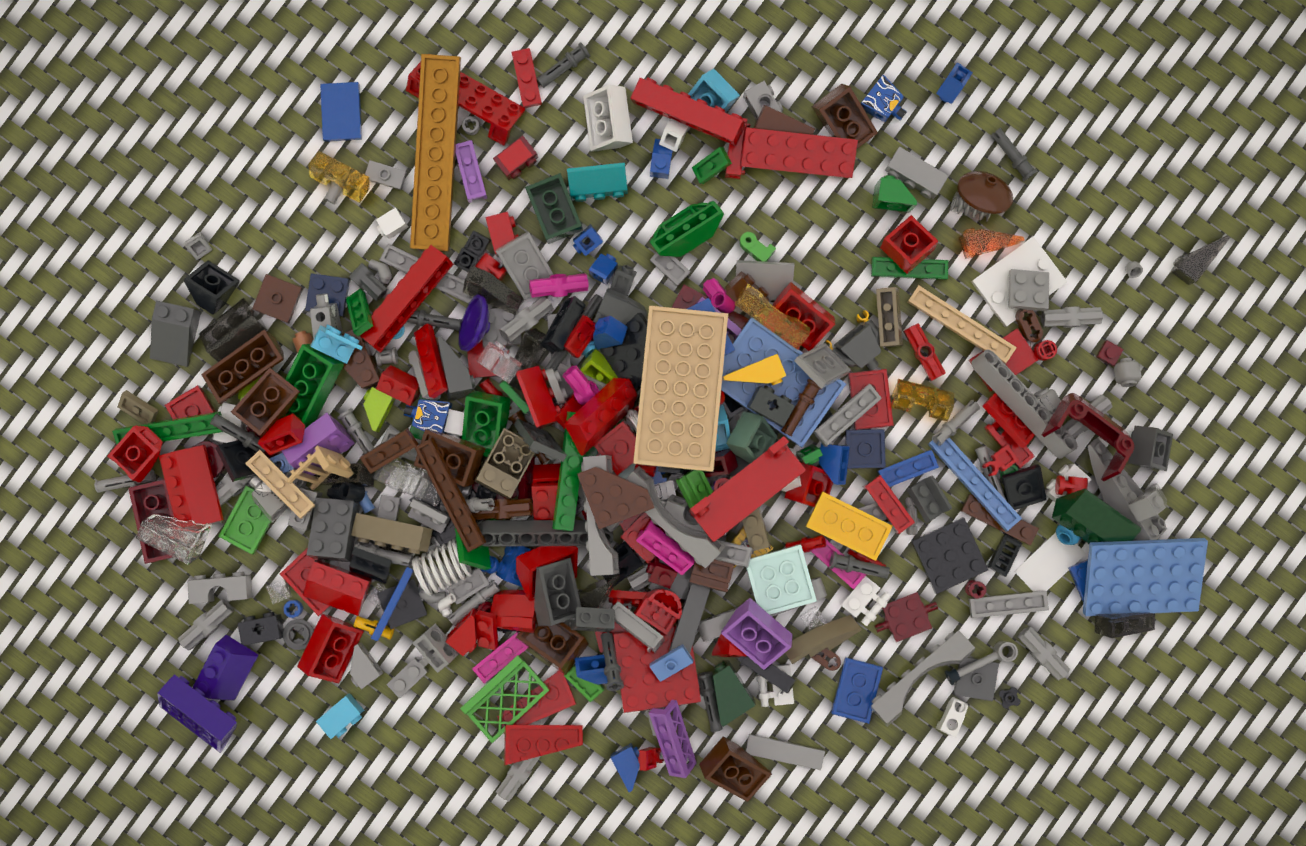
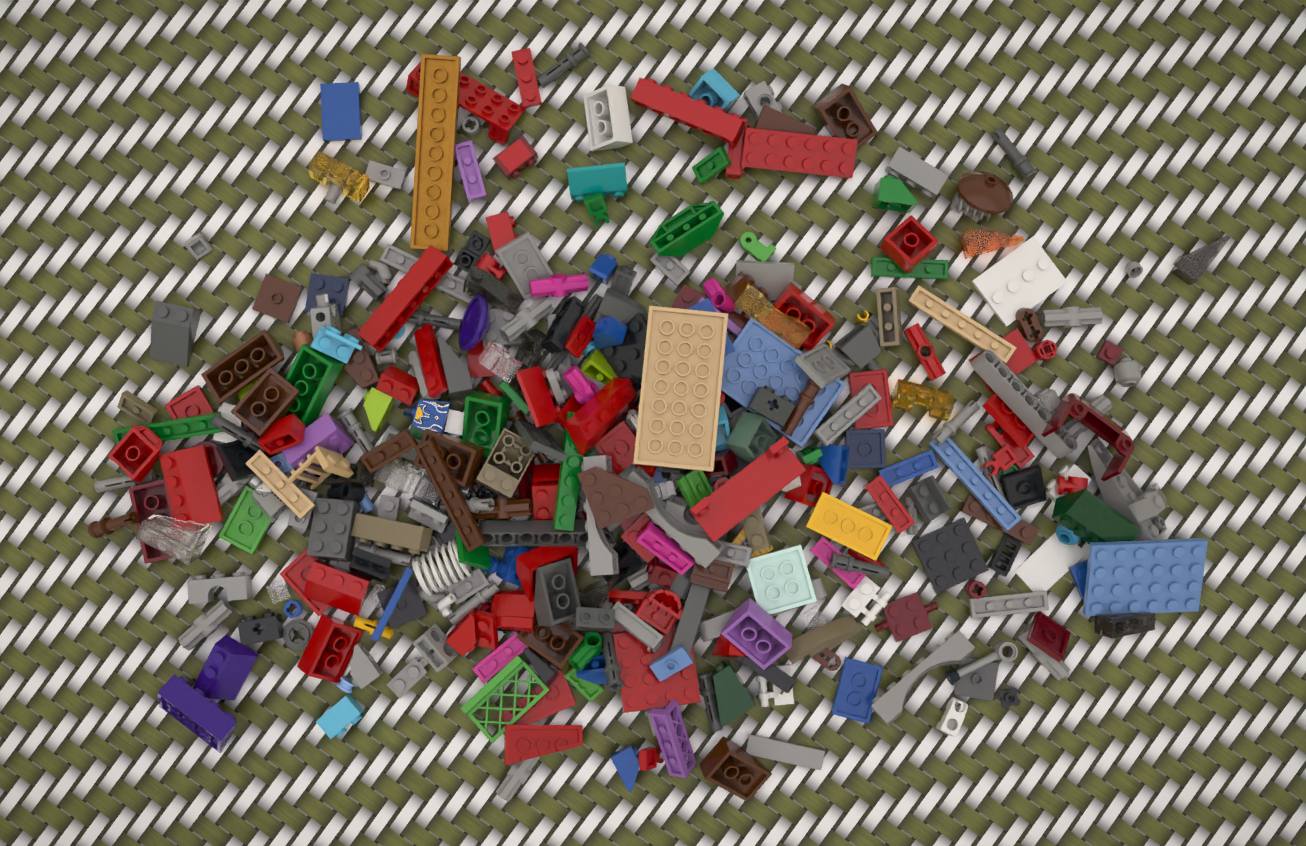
(108, 526): none -> reddish brown pin
(211, 286): black slope -> none
(231, 330): clear smoke slope -> none
(346, 684): none -> light blue bush
(359, 312): green tile -> none
(391, 223): white brick -> none
(545, 672): none -> black slope
(554, 208): brick -> none
(586, 652): none -> green piece
(595, 241): blue brick -> none
(596, 206): none -> green plate
(660, 161): blue slope -> none
(673, 135): white brick -> none
(764, 371): yellow slope -> none
(809, 543): red pin -> none
(884, 101): blue torso -> none
(954, 83): blue slope -> none
(1028, 290): light grey plate -> none
(1048, 636): none -> dark red tile
(1151, 448): dark grey slope -> none

